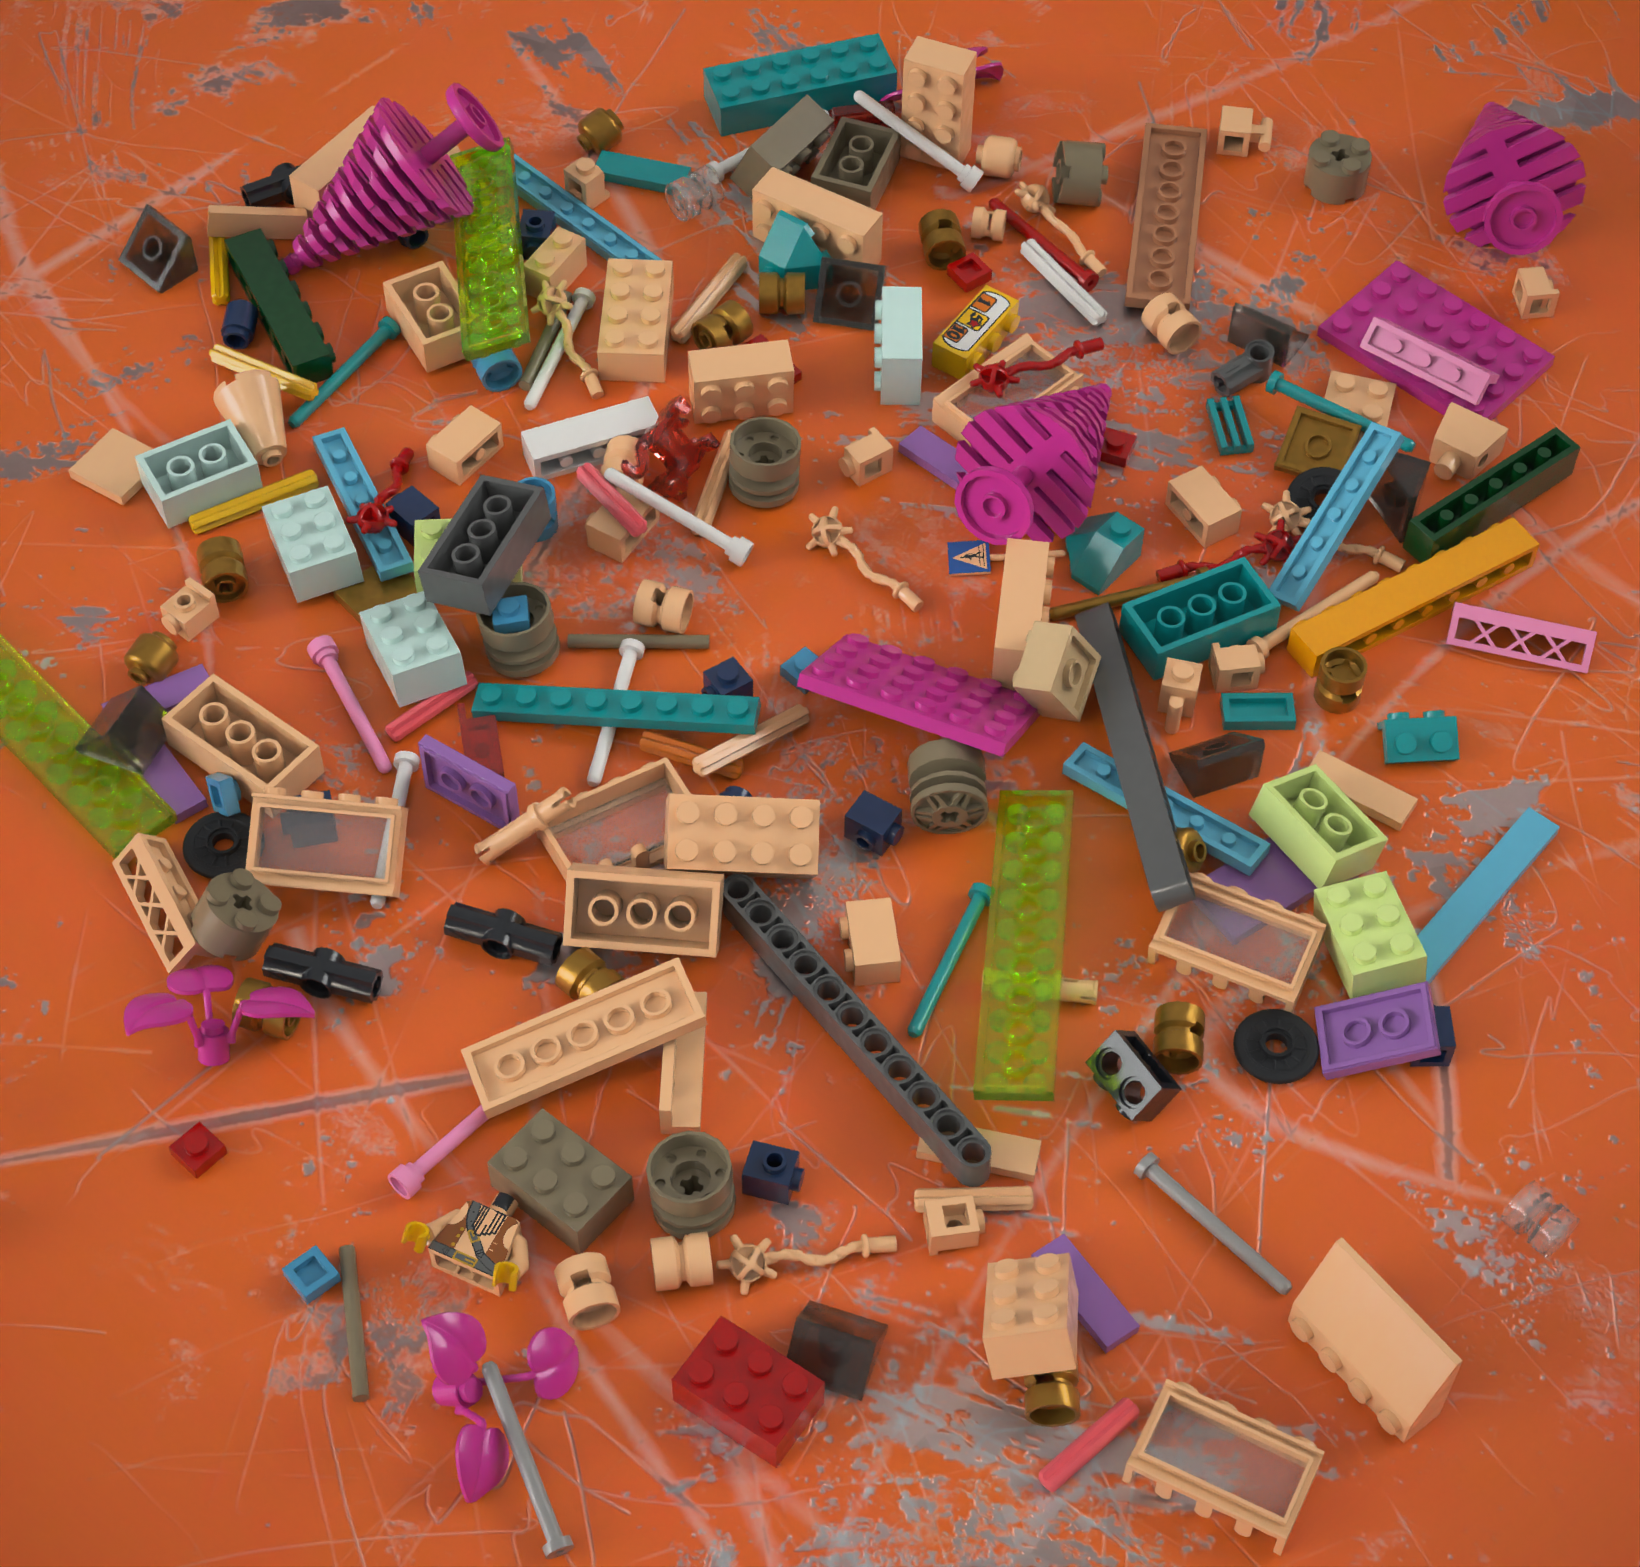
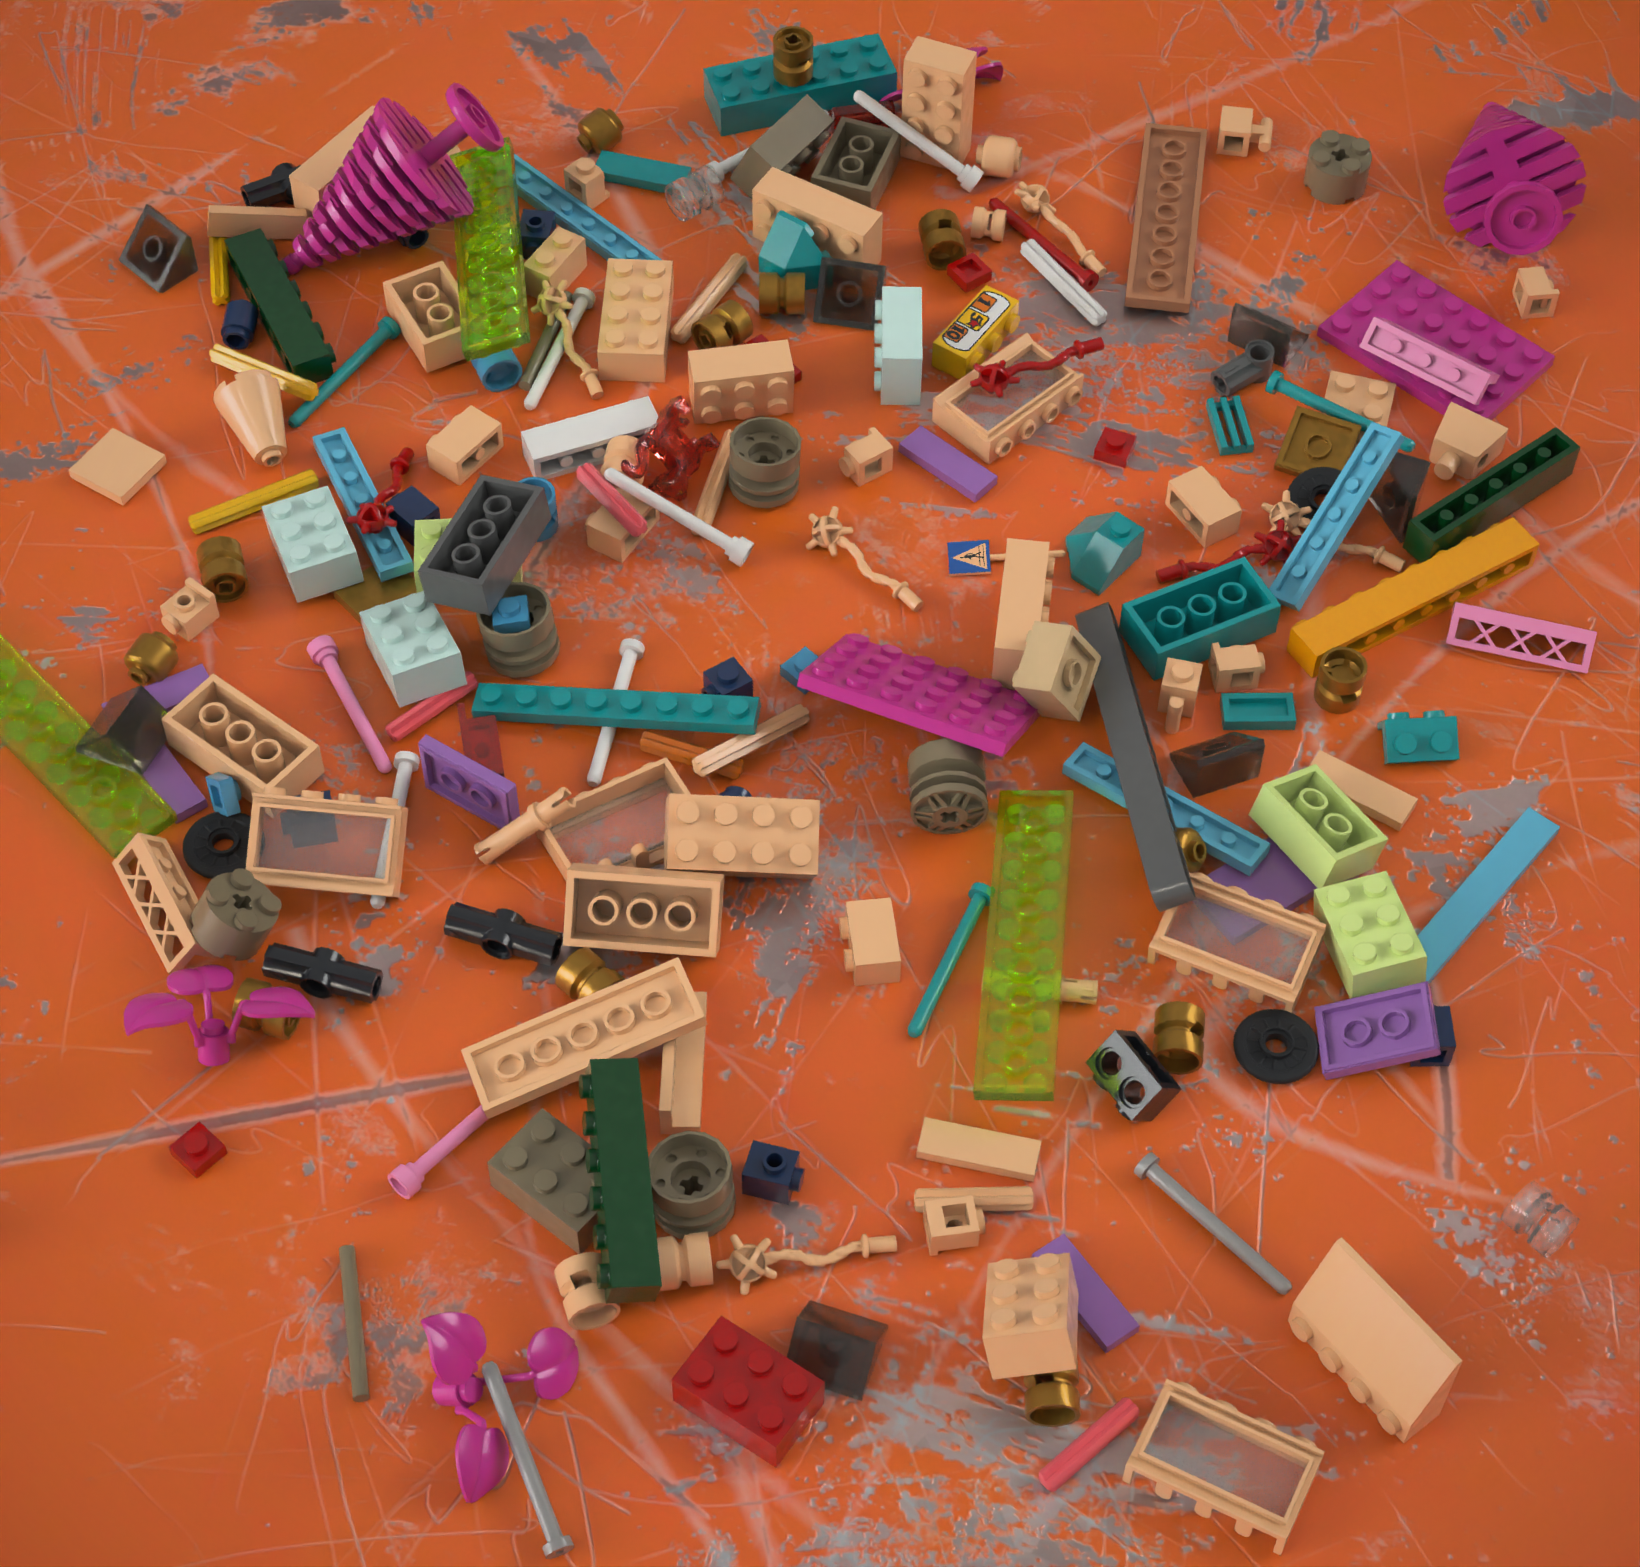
(198, 472): light aqua brick -> none
(311, 1274): dark azure plate -> none
(476, 1244): torso -> none
(621, 1181): none -> dark green brick
(650, 641): dark tan bar -> none
(662, 606): light nougat wheel -> none
(793, 56): none -> pearl gold wheel
(860, 1040): dark grey beam -> none
(873, 823): dark blue brick -> none
(1032, 465): dark pink plant -> none
(1079, 173): dark tan brick -> none
(1114, 599): pearl gold bar -> none
(1171, 323): light nougat wheel -> none
(1283, 632): light nougat bar -> none

